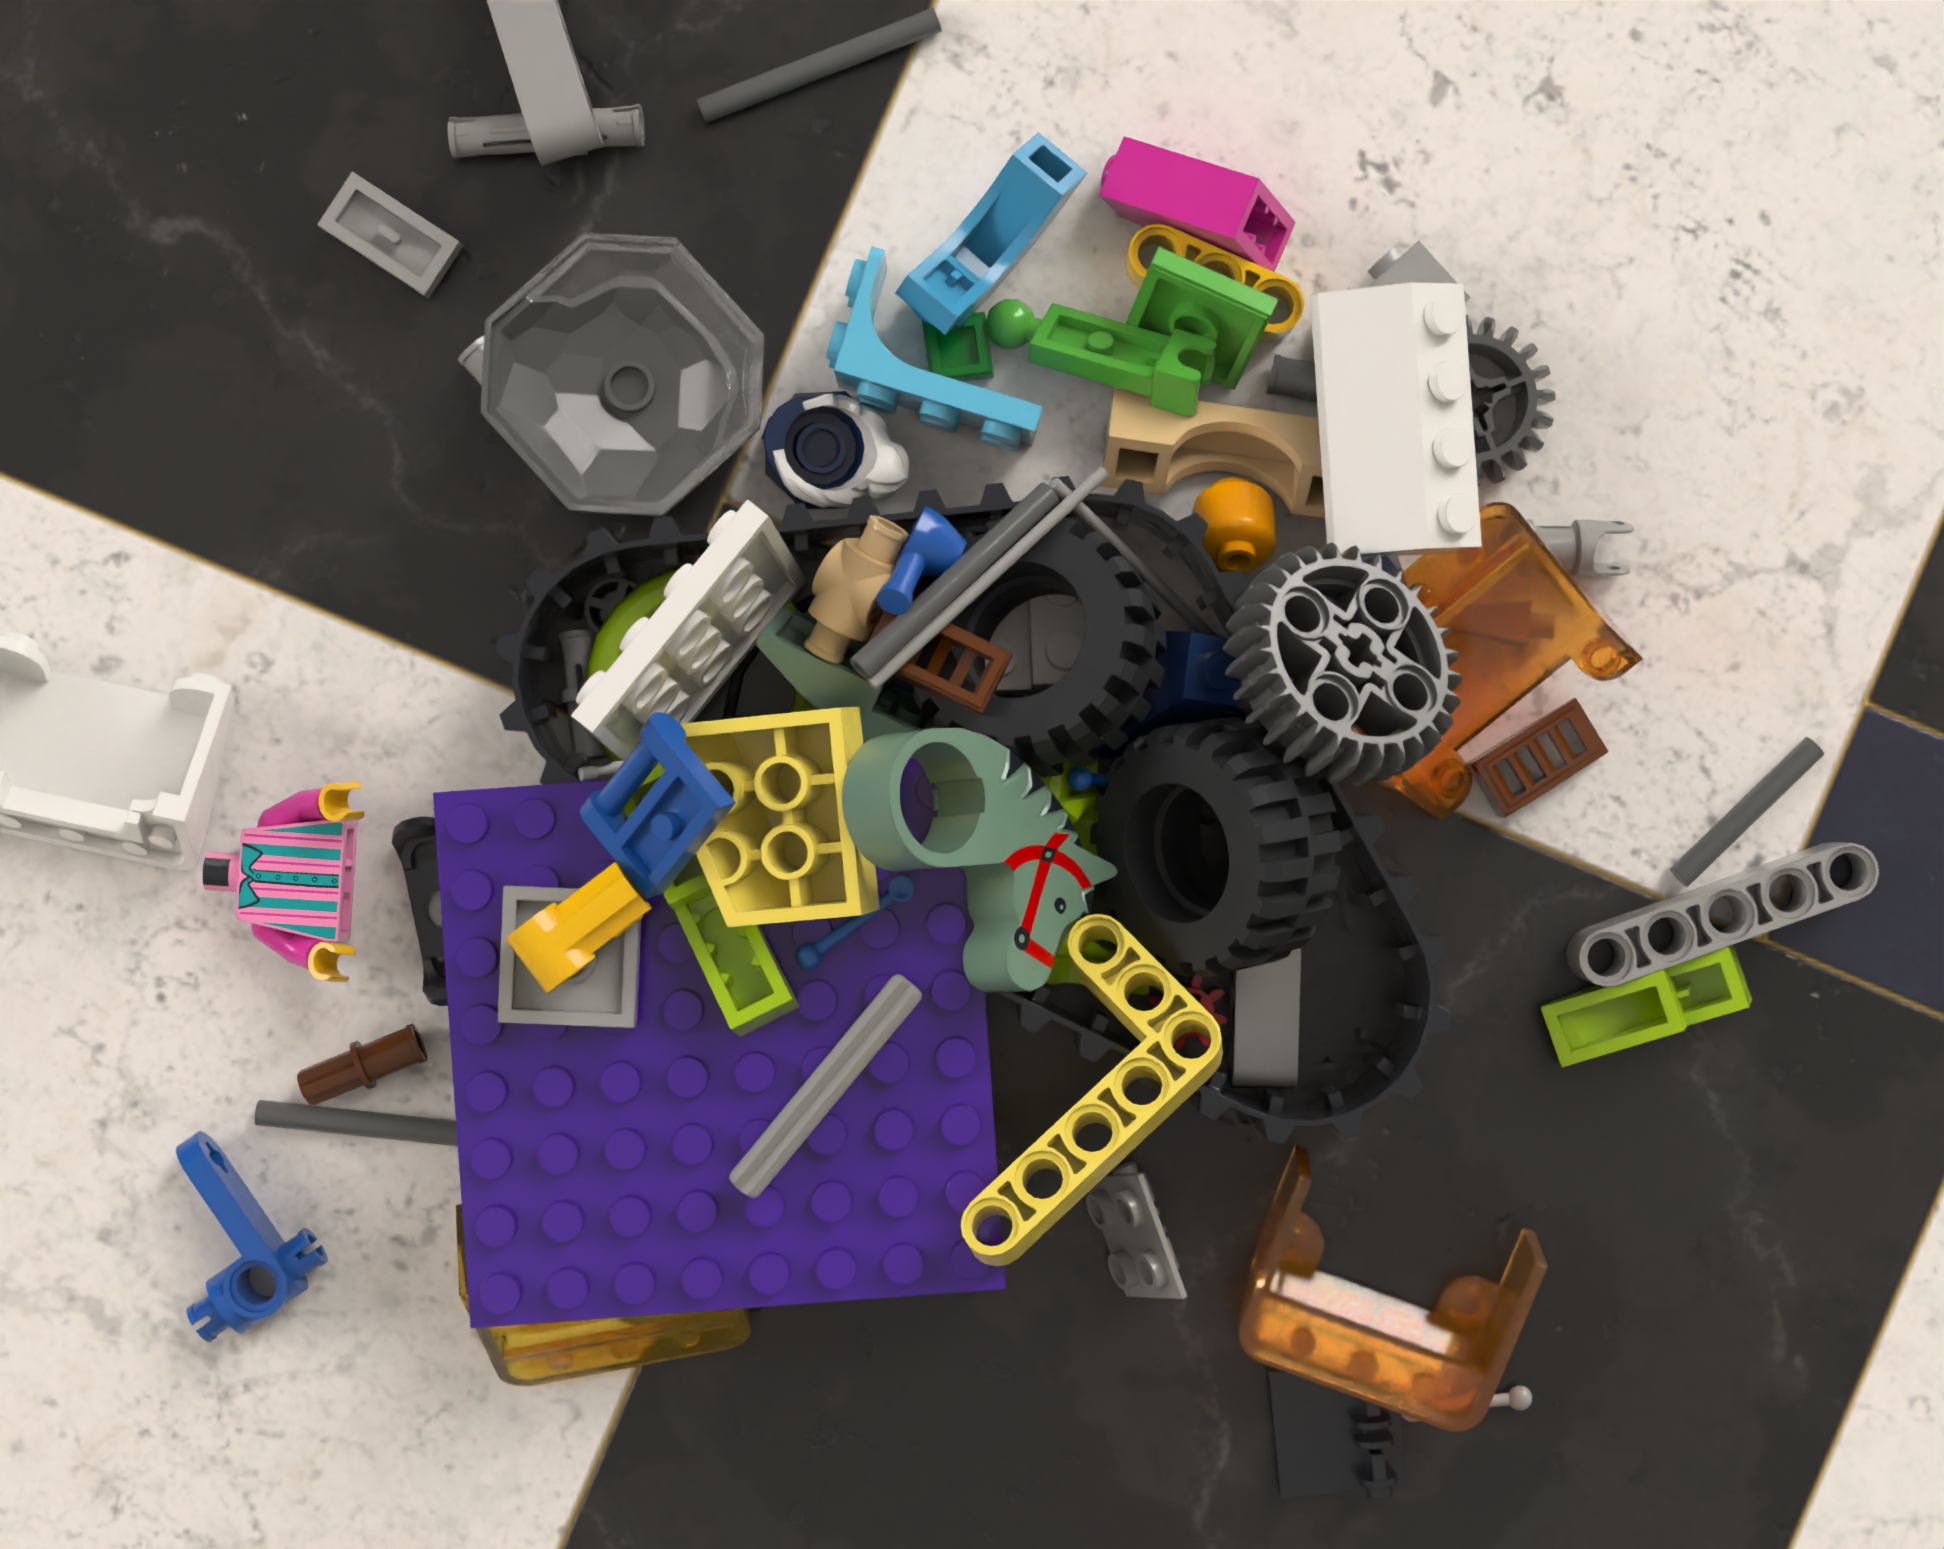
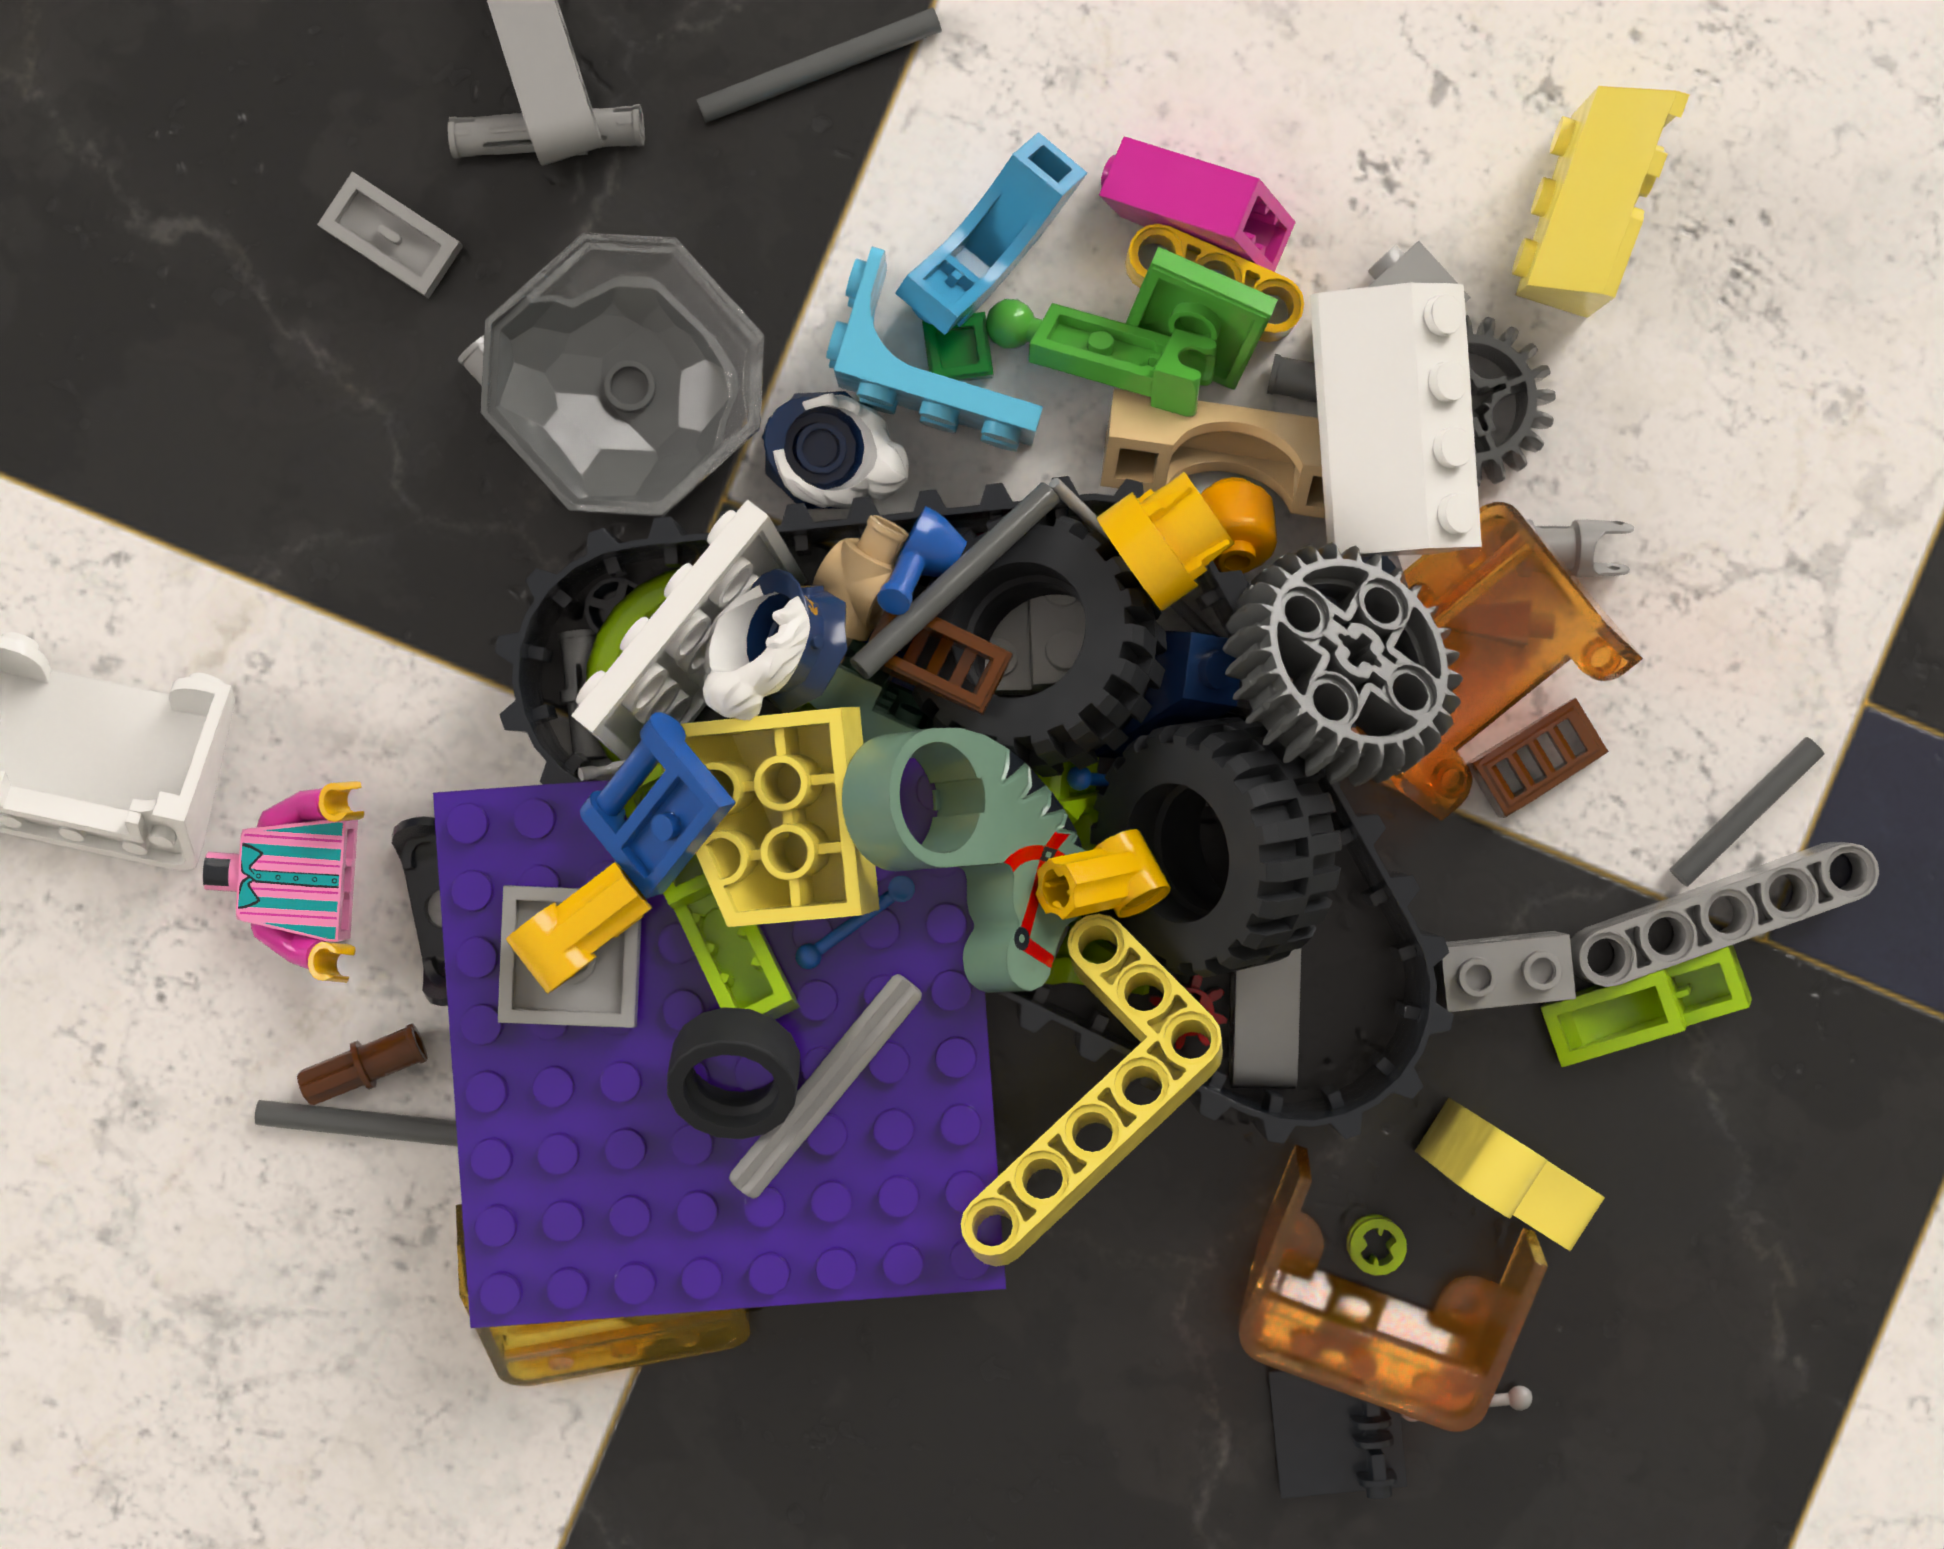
(230, 1295): blue piece -> none
(733, 1112): none -> black tyre
(774, 646): none -> piece
(988, 577): light grey piece -> none
(1111, 876): none -> yellow piece
(1140, 1251): light grey hinge -> none
(1166, 538): none -> yellow piece
(1395, 1245): none -> lime bush
(1505, 971): none -> light grey brick
(1508, 1175): none -> light yellow beam
(1588, 205): none -> light yellow wedge

